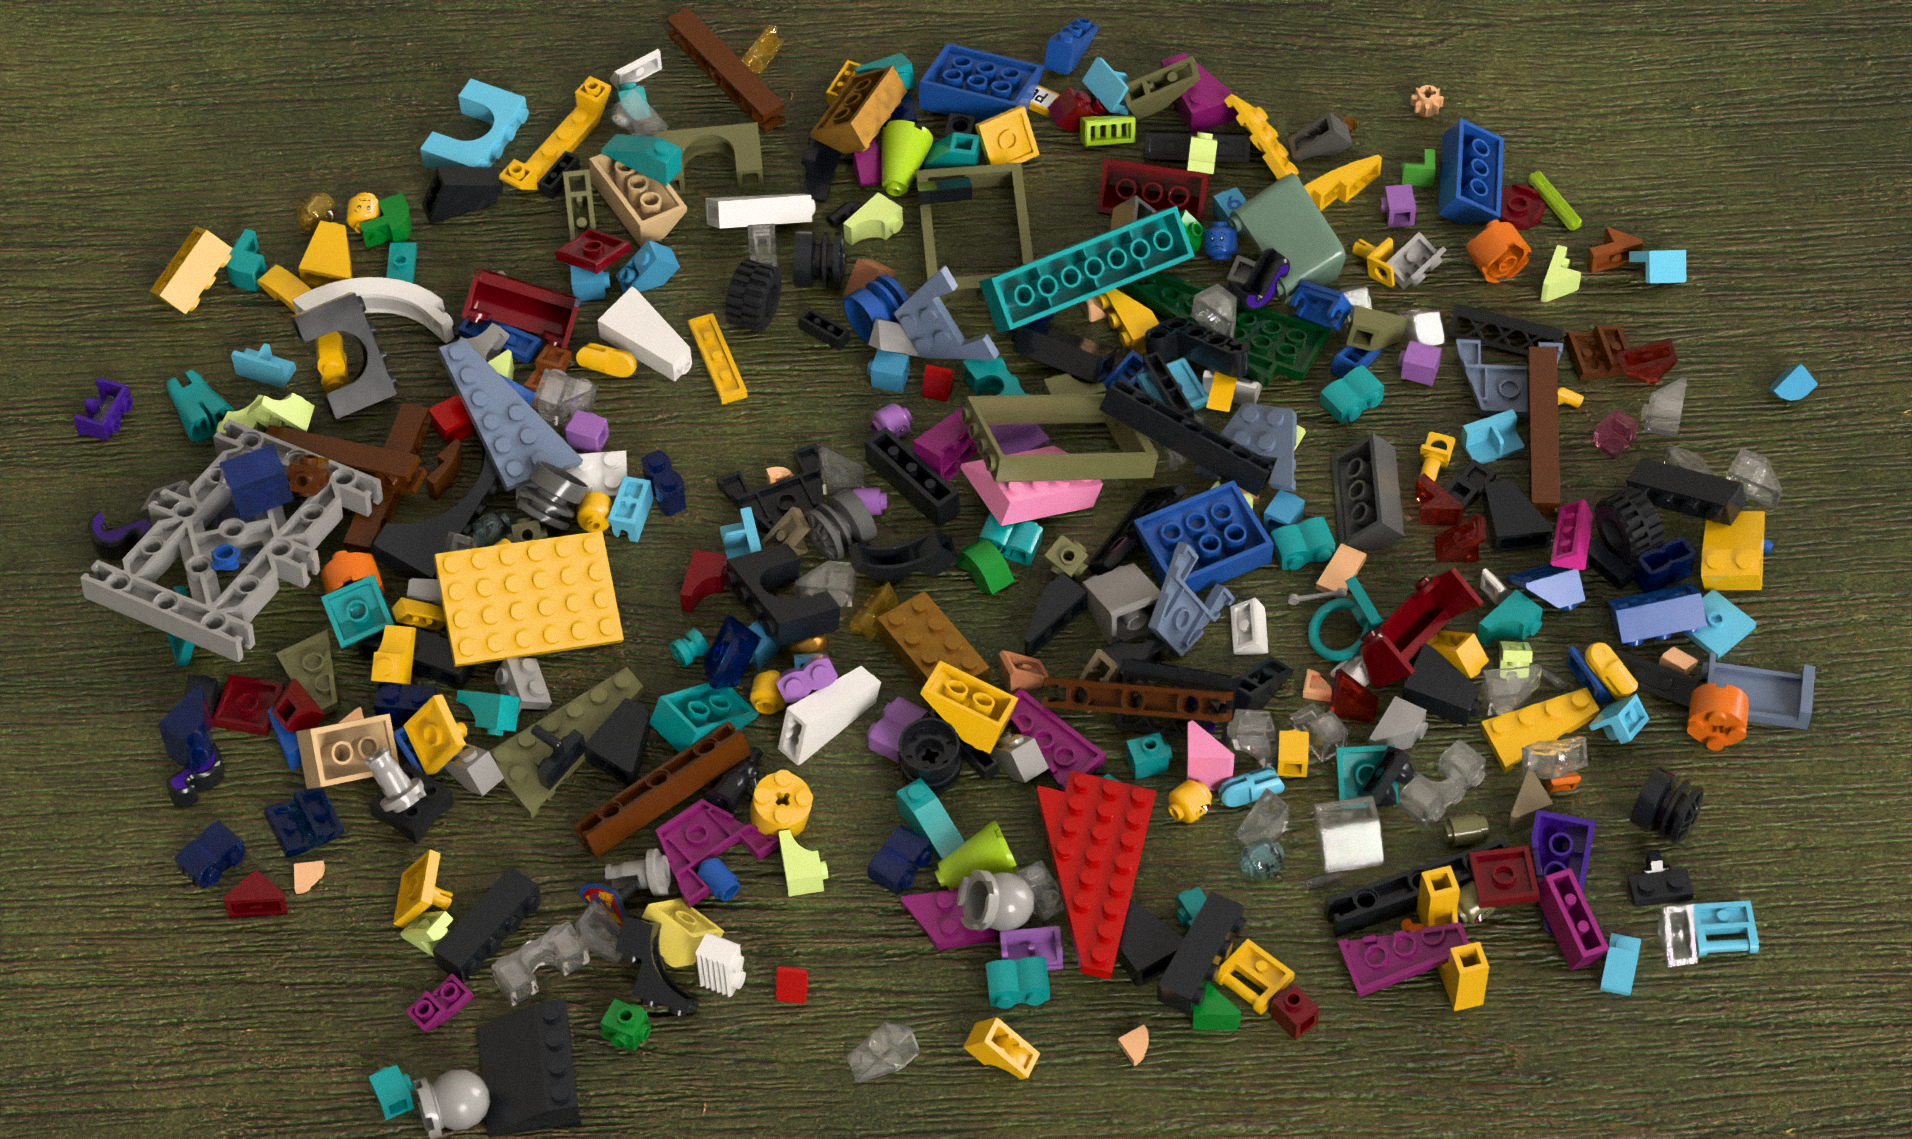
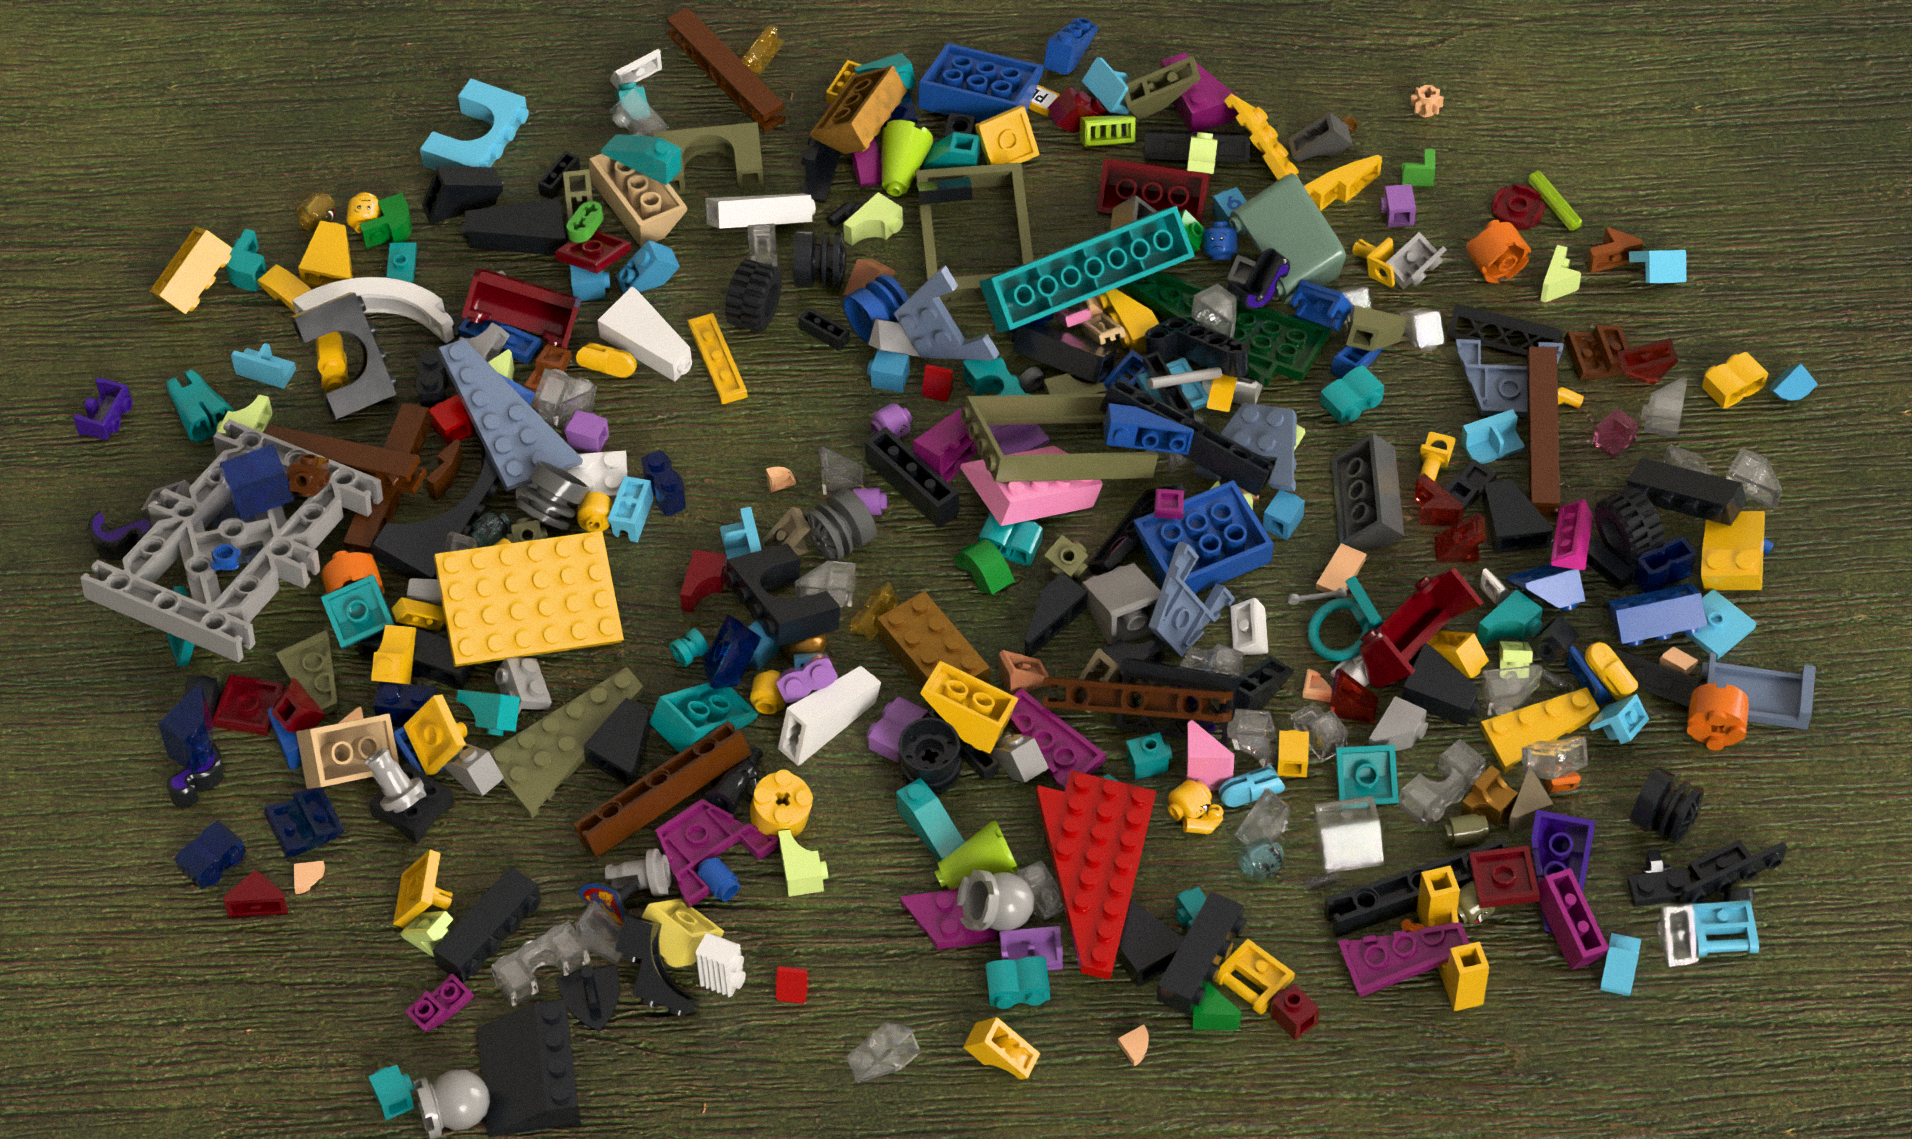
(290, 413): yellowish green arch -> none
(431, 379): none -> black brick
(517, 227): none -> black slope
(564, 755): black plate -> none
(585, 222): none -> bright green beam
(590, 102): yellow slope -> none
(591, 995): none -> black shield
(625, 1025): green brick -> none
(775, 500): black wing -> none
(891, 564): black arch -> none
(900, 859): clear blue brick -> none
(1031, 380): none -> dark grey tile
(1072, 318): none -> bright pink tile
(1098, 331): none -> tan tile
(1144, 430): none -> blue slope
(1169, 504): none -> magenta tile
(1183, 378): none -> light grey bar
(1207, 823): none -> yellow arm
(1218, 660): none -> clear arch
(1303, 543): teal brick -> none
(1390, 768): black tile -> none
(1420, 363): medium lavender brick -> none
(1470, 174): blue slope -> none
(1490, 797): none -> pearl gold brick
(1553, 639): none -> black brick
(1726, 867): none -> black bracket
(1734, 380): none -> yellow brick
(1742, 894): none -> black tile

